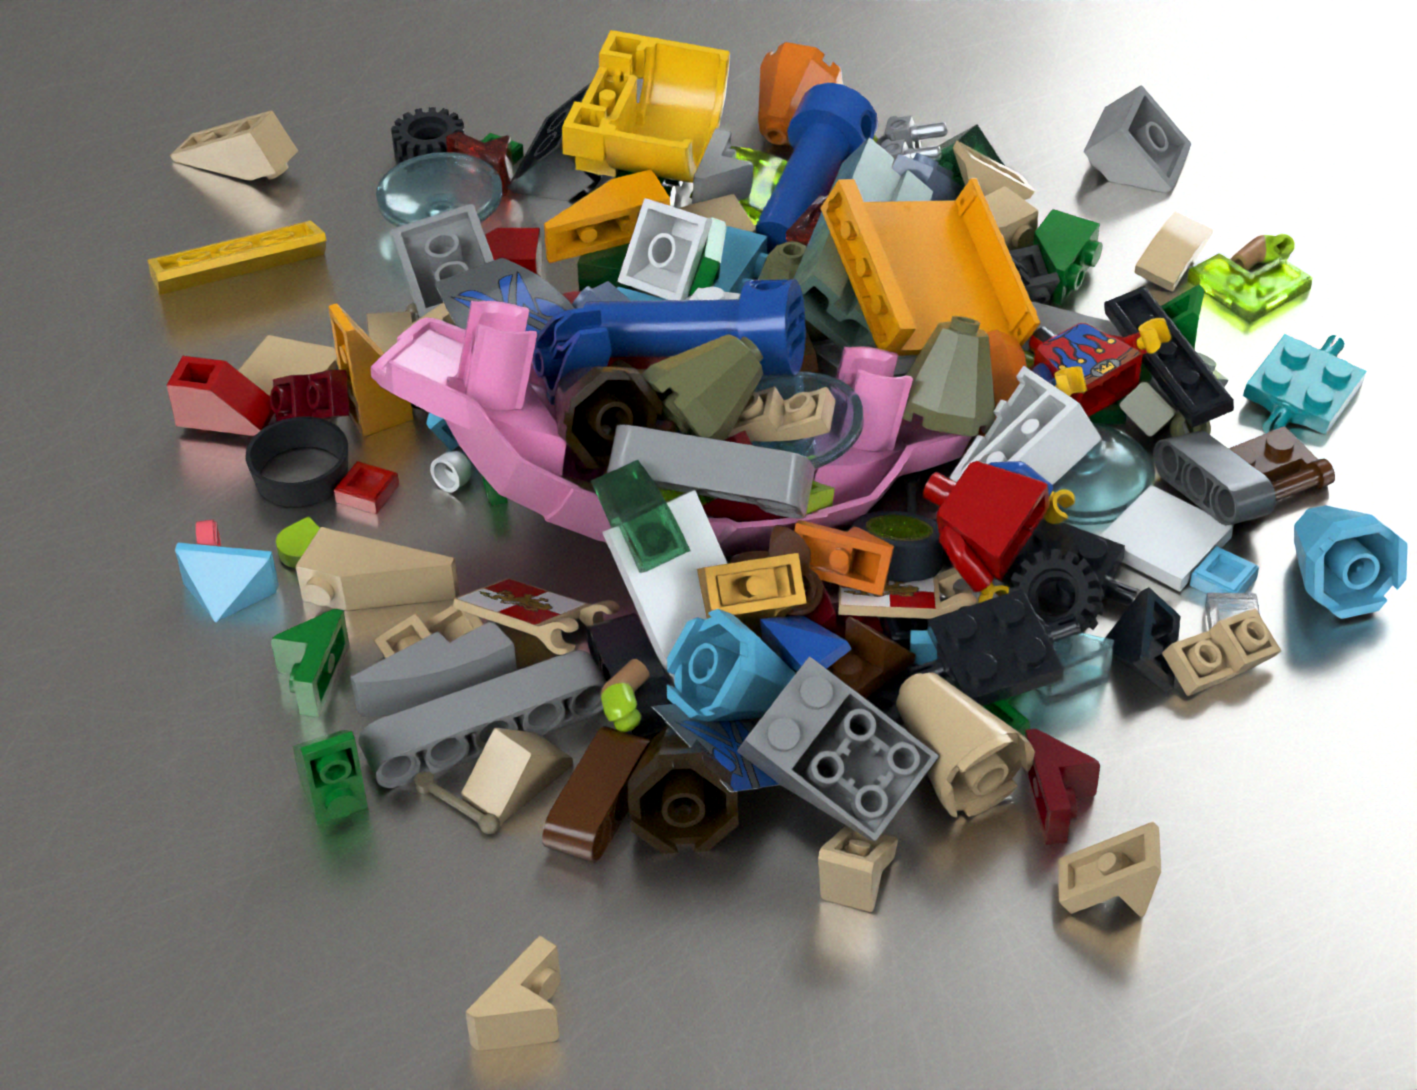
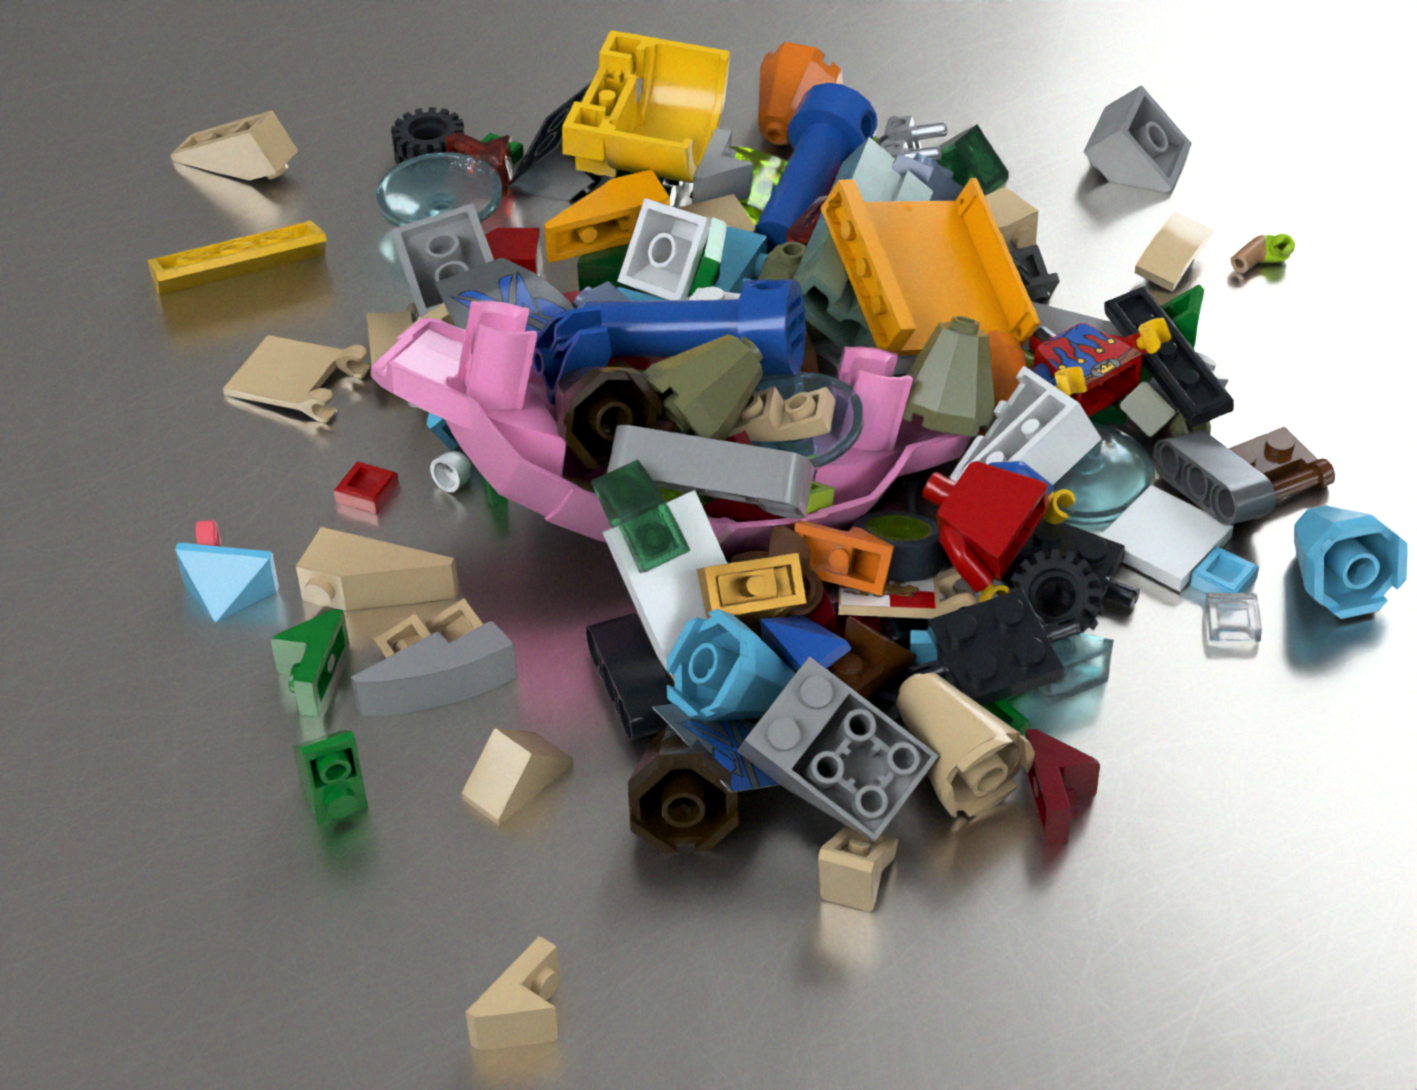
(217, 398): red slope -> none
(292, 434): black tyre -> none
(294, 541): lime tile -> none
(311, 395): dark red slope -> none
(369, 404): light orange slope -> none
(425, 783): dark tan hinge -> none
(459, 724): light grey beam -> none
(533, 611): flag -> none
(594, 796): reddish brown beam -> none
(619, 697): lime arm -> none
(989, 173): tan slope -> none
(1069, 249): green slope -> none
(1112, 868): tan slope -> none
(1143, 635): black slope -> none
(1222, 652): tan slope -> none
(1250, 293): clear neon green tile -> none
(1304, 384): plate -> none

